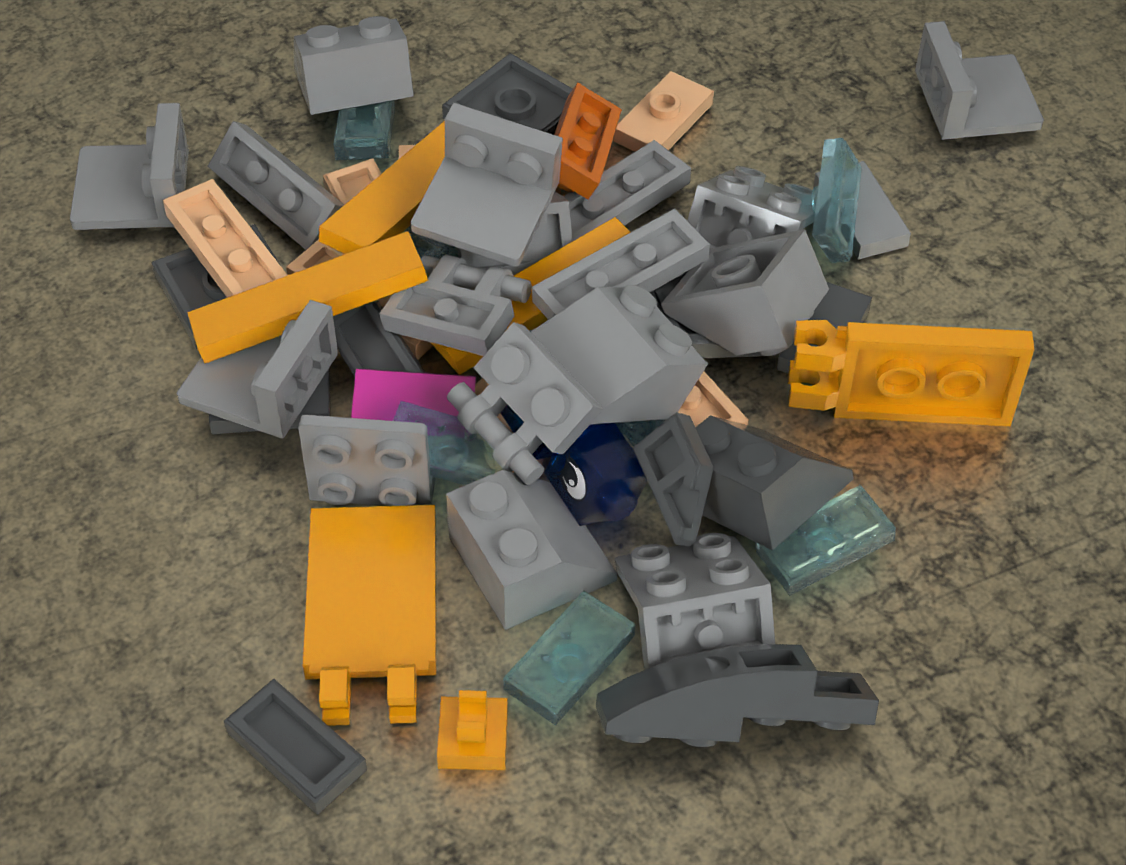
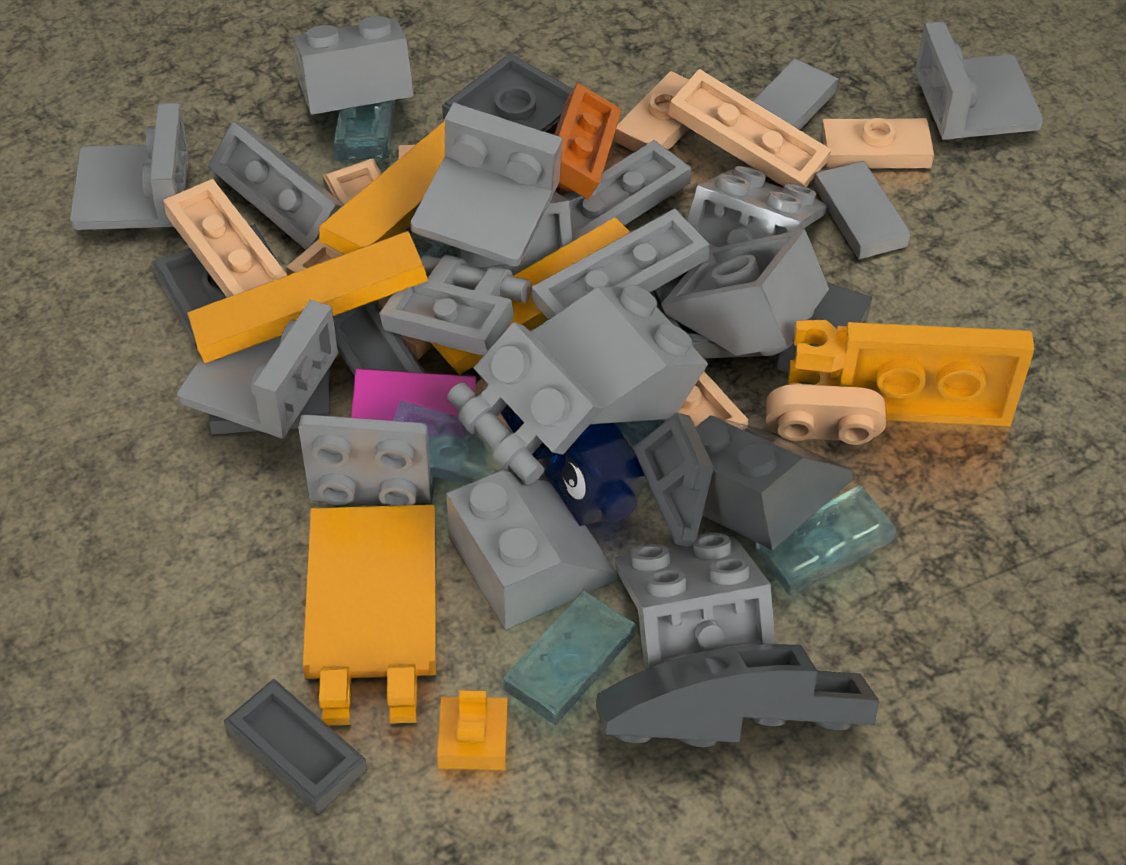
(748, 131): none -> light nougat plate
(797, 93): none -> light grey tile
(825, 413): none -> light nougat plate
(836, 200): clear light blue plate -> none
(878, 142): none -> light nougat plate

